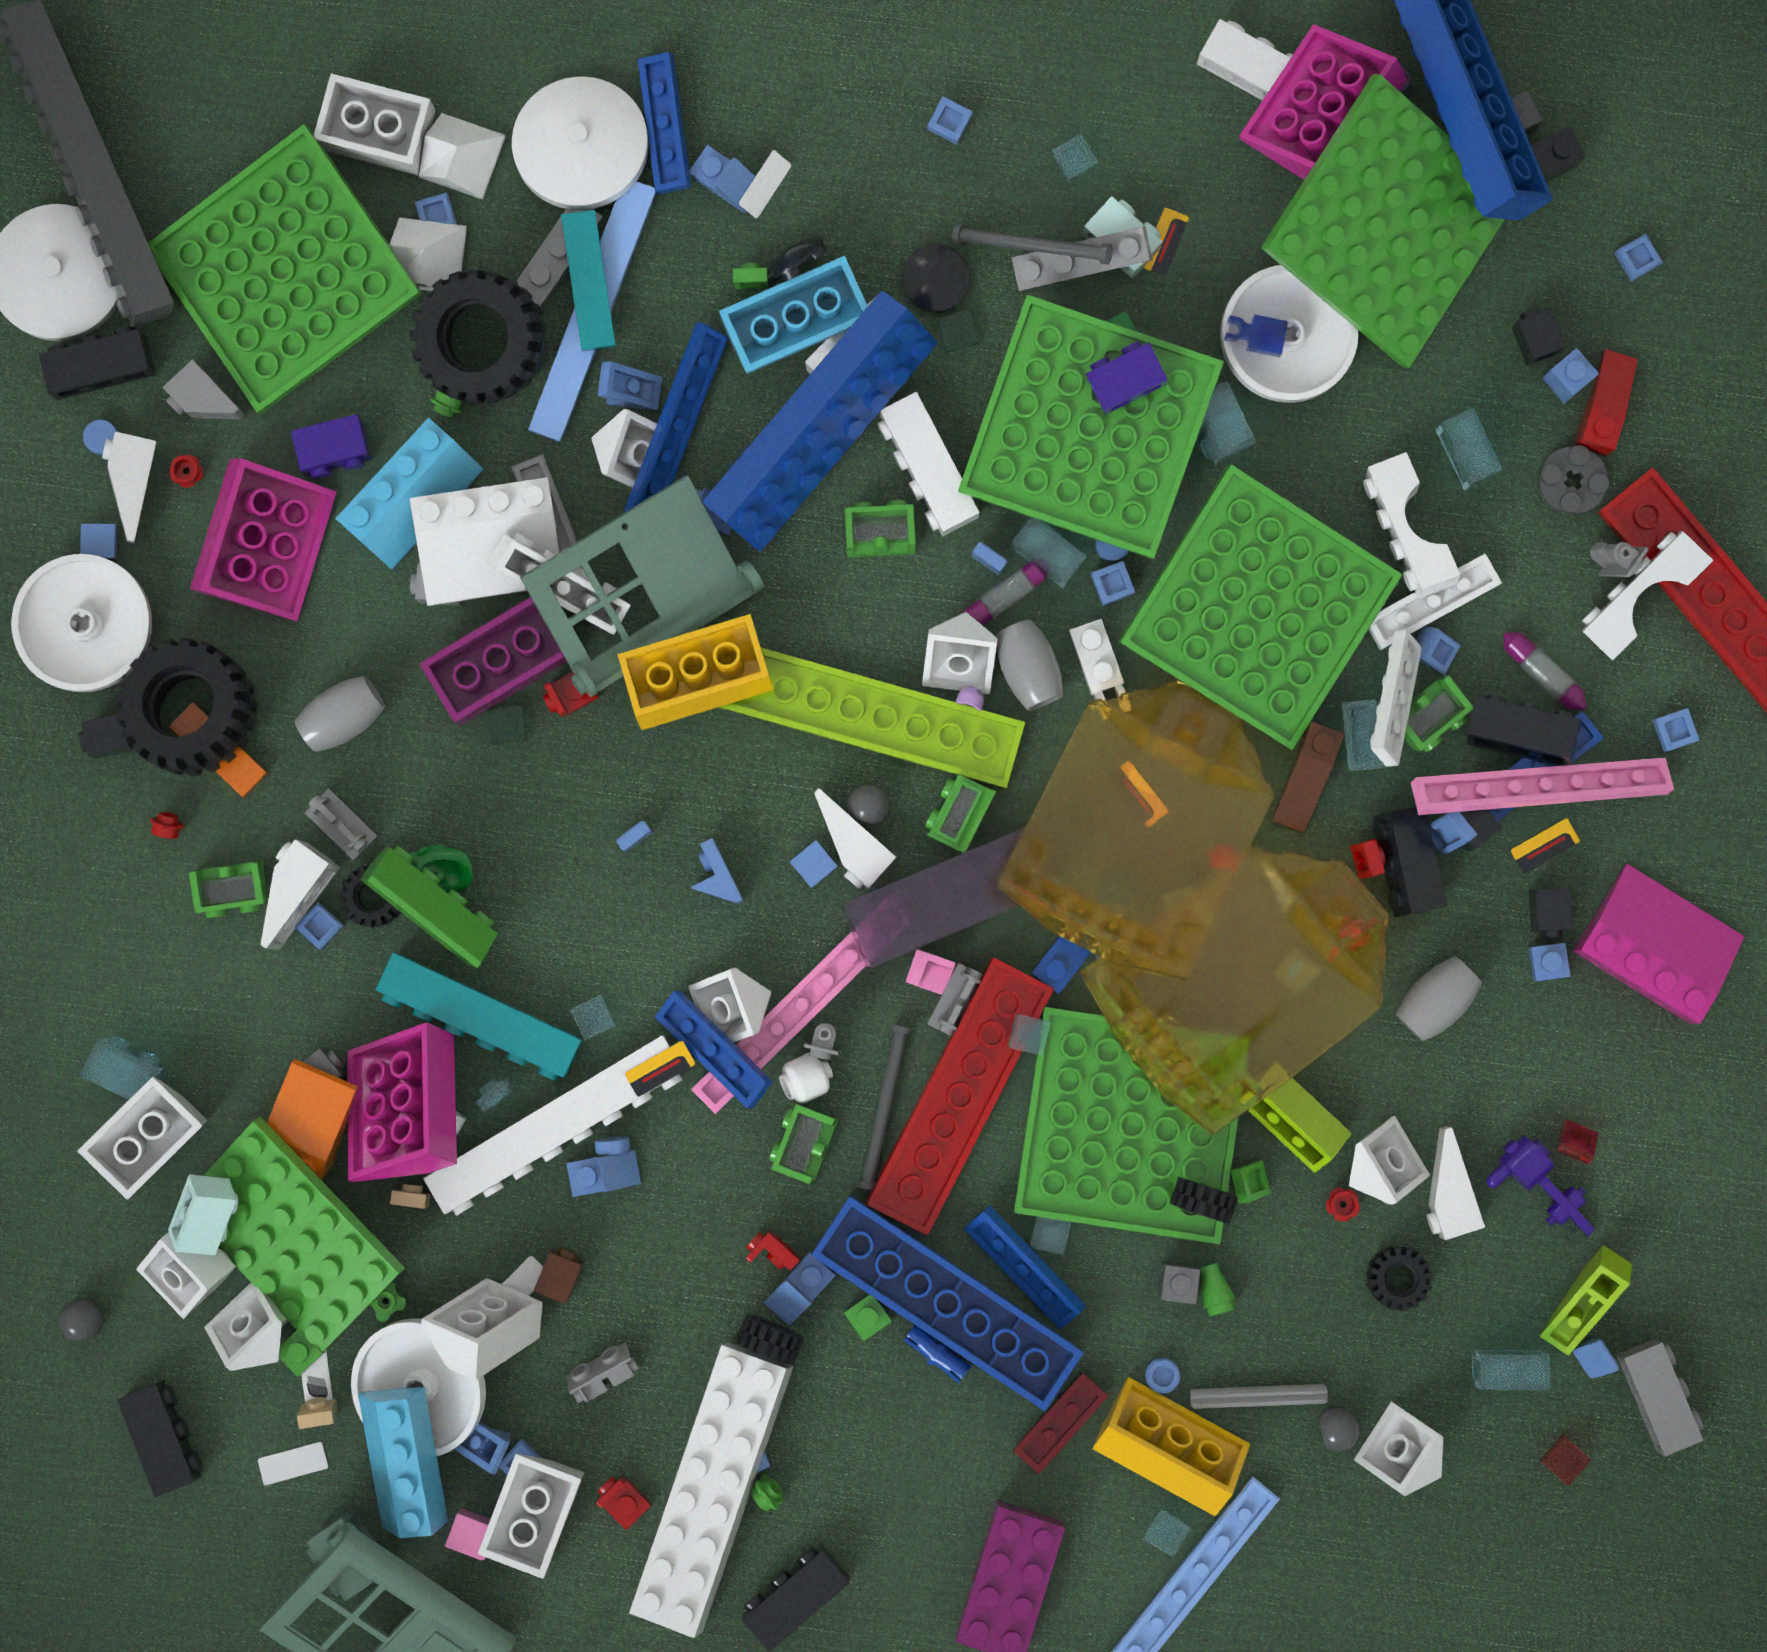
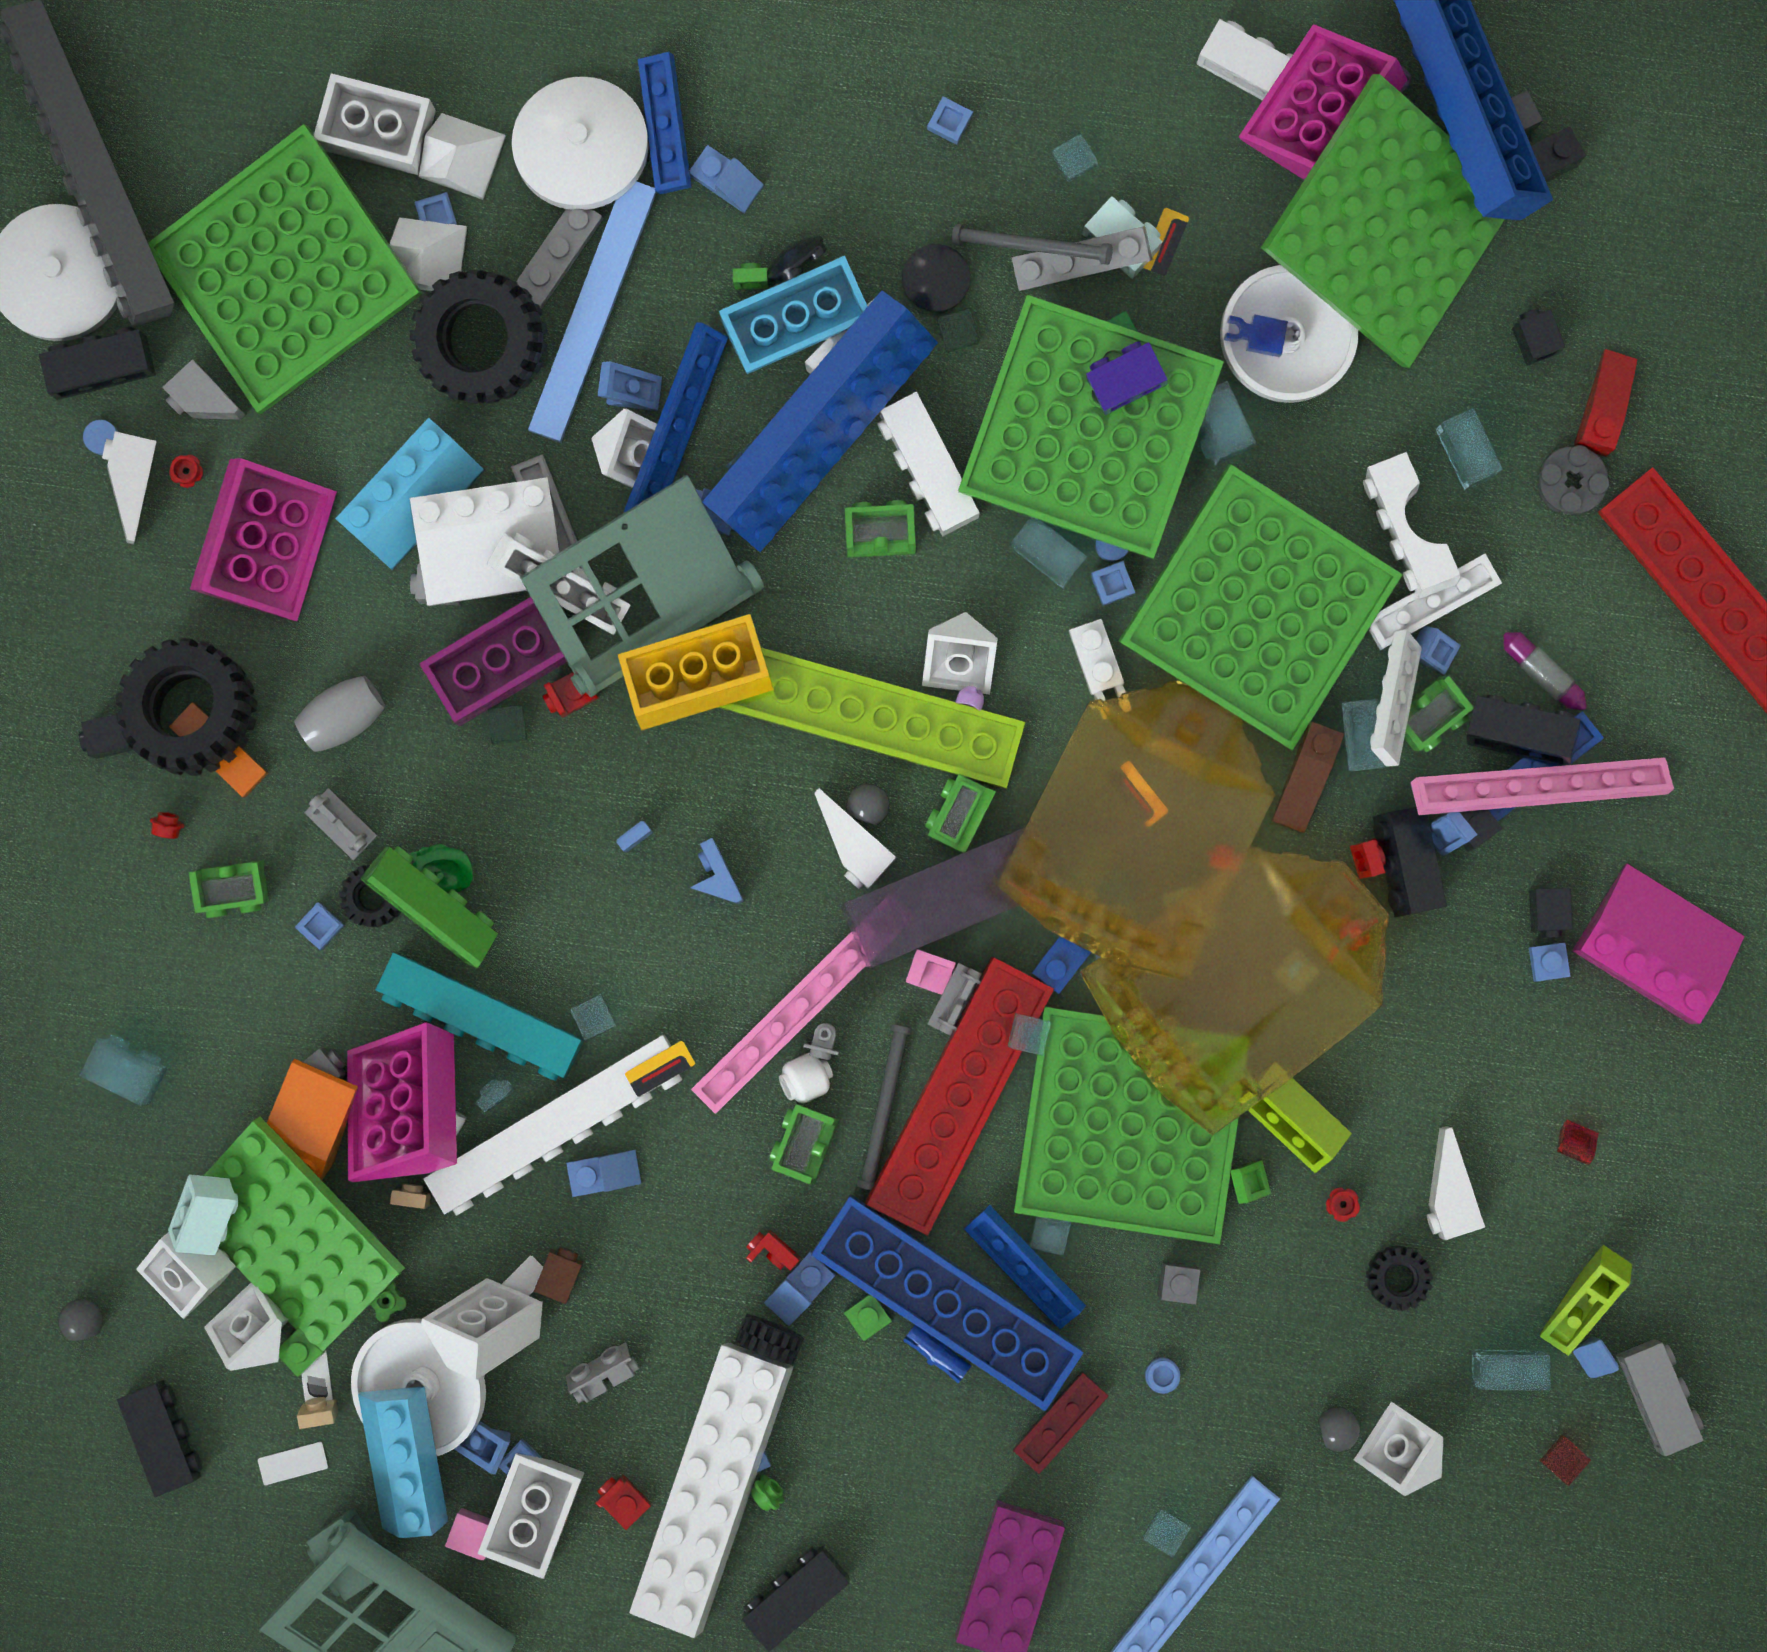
(81, 622): white dish -> none
(99, 540): medium blue tile -> none
(142, 1136): white slope -> none
(294, 889): white slope -> none
(331, 446): dark purple brick -> none
(446, 405): bright green plate -> none
(588, 280): teal tile -> none
(612, 1145): medium blue tile -> none
(713, 1049): blue plate -> none
(732, 1002): white slope -> none
(765, 184): white sticker -> none
(813, 864): medium blue tile -> none
(989, 558): medium blue tile -> none
(1006, 593): clear piece -> none
(1029, 665): light grey piece -> none
(1172, 1446): yellow slope -> none
(1203, 1200): black tyre -> none
(1215, 1291): bright green cone -> none
(1258, 1396): light grey axle -> none
(1387, 1164): white slope -> none
(1439, 998): light grey piece -> none
(1528, 1166): dark purple piece -> none
(1545, 845): sticker -> none
(1570, 375): medium blue brick -> none
(1613, 625): white arch -> none
(1618, 558): light grey hinge -> none
(1638, 257): medium blue tile -> none
(1675, 730): medium blue plate -> none

